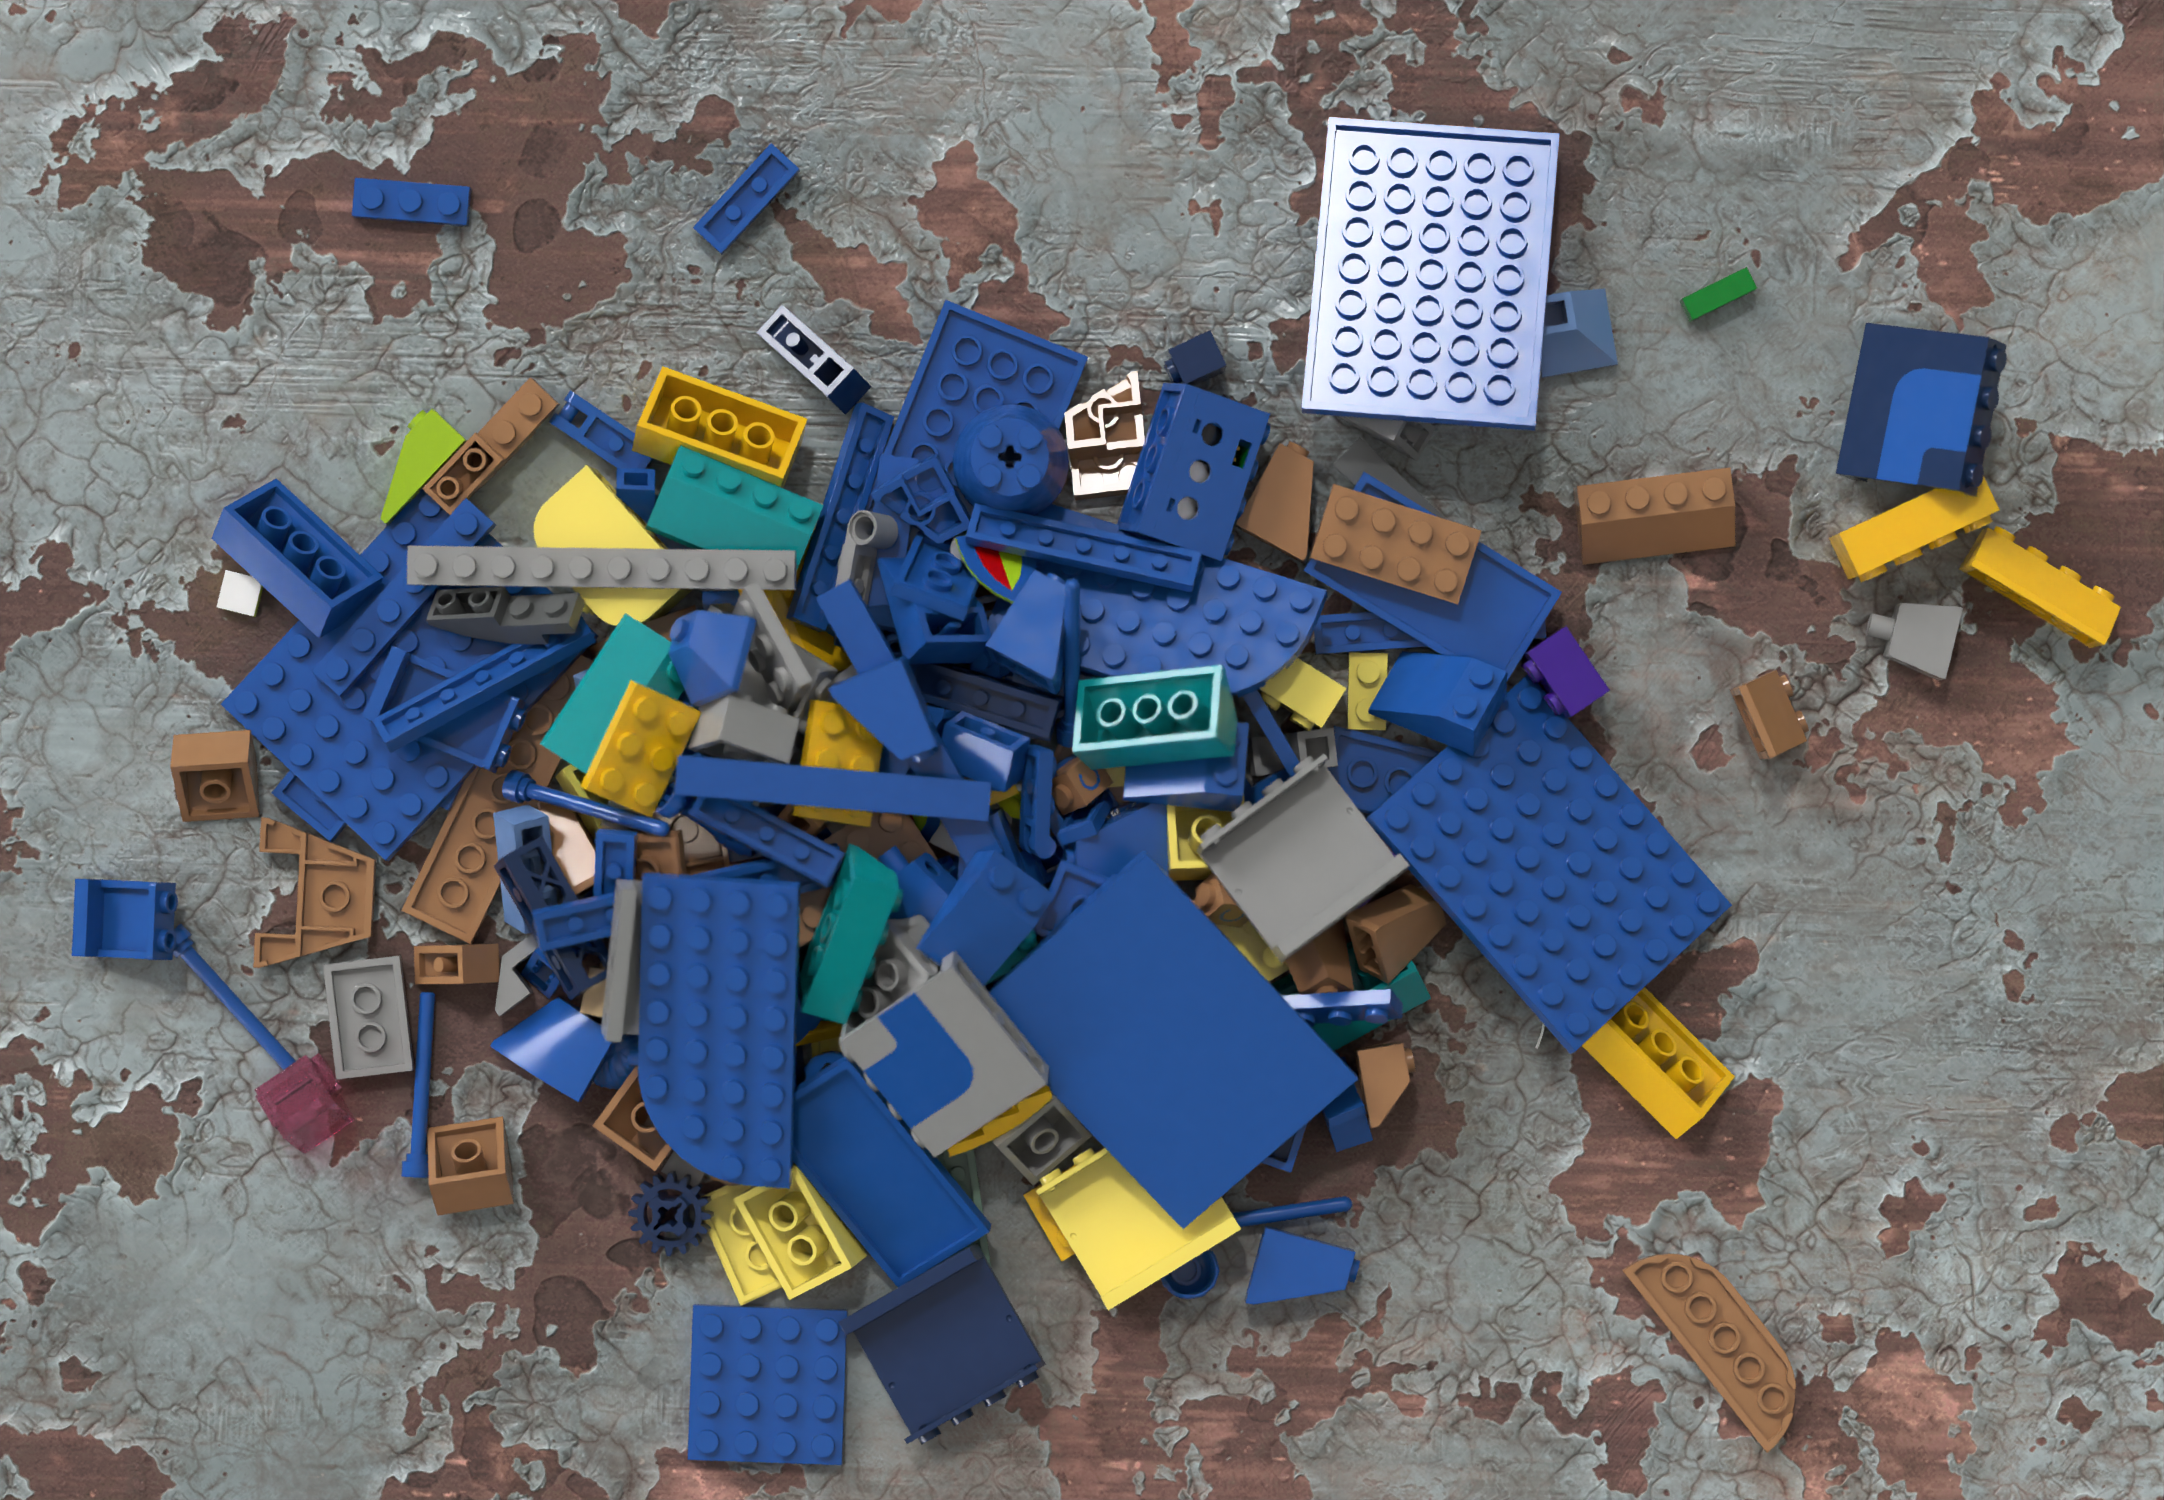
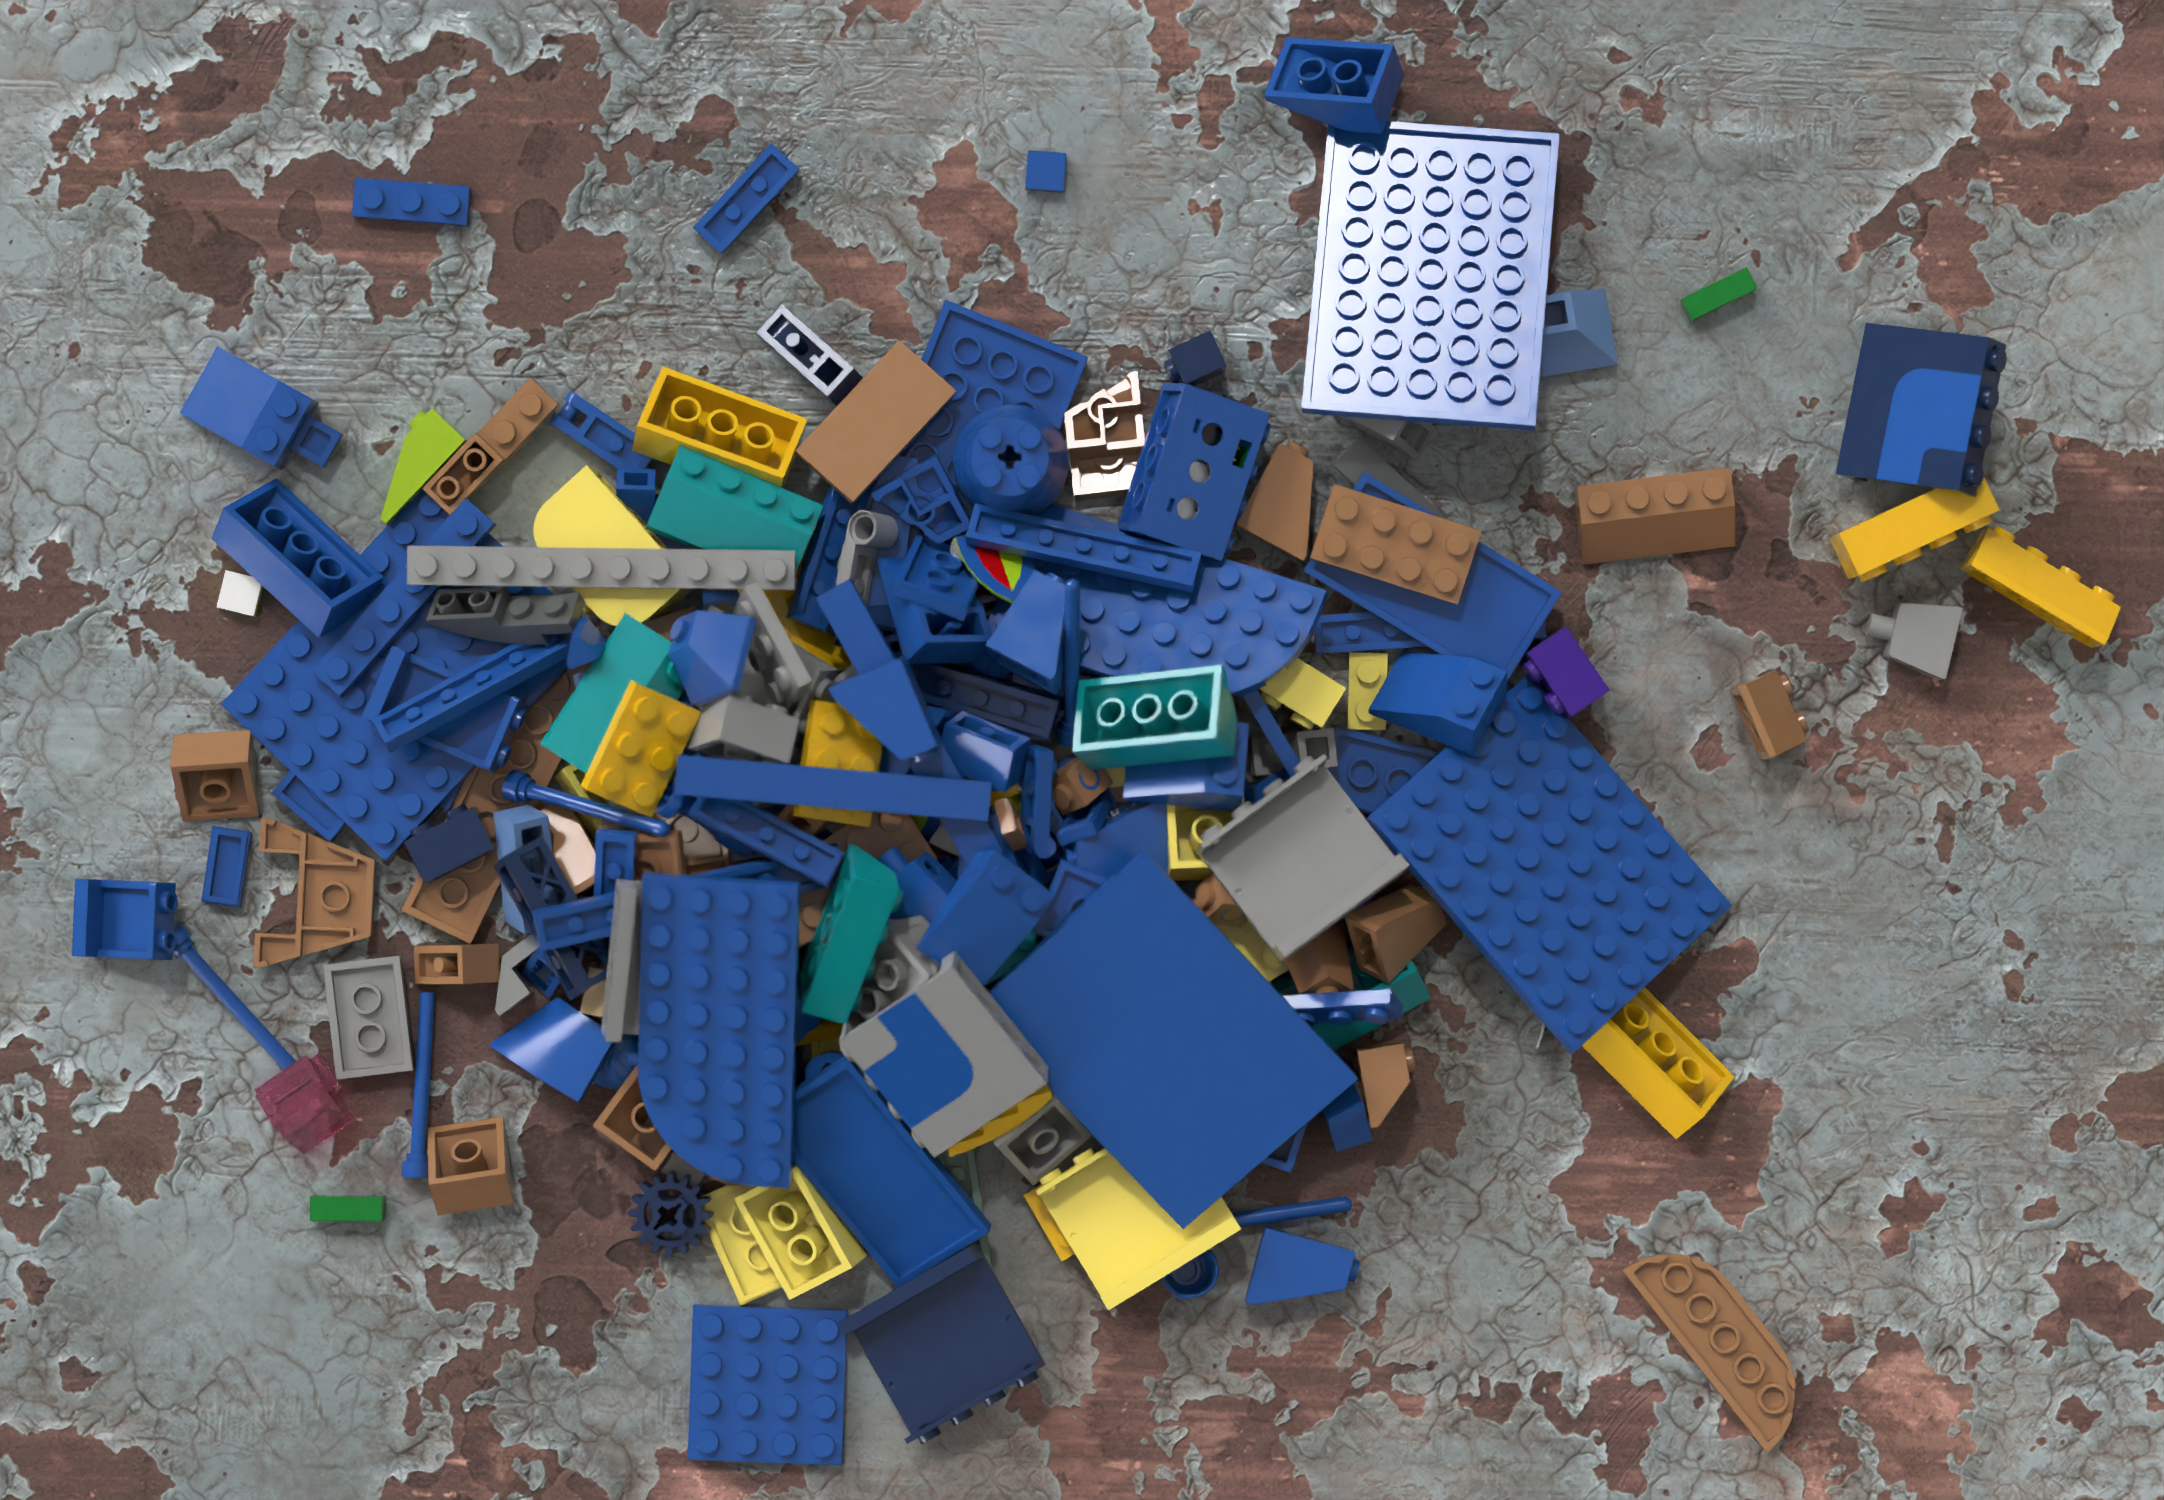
(226, 866): none -> blue tile
(248, 407): none -> blue slope
(316, 441): none -> blue plate
(347, 1208): none -> green piece
(450, 844): none -> dark blue brick
(585, 644): none -> blue slope
(875, 422): none -> medium nougat tile
(1010, 824): none -> medium nougat tile
(1045, 171): none -> blue tile
(1337, 82): none -> blue slope

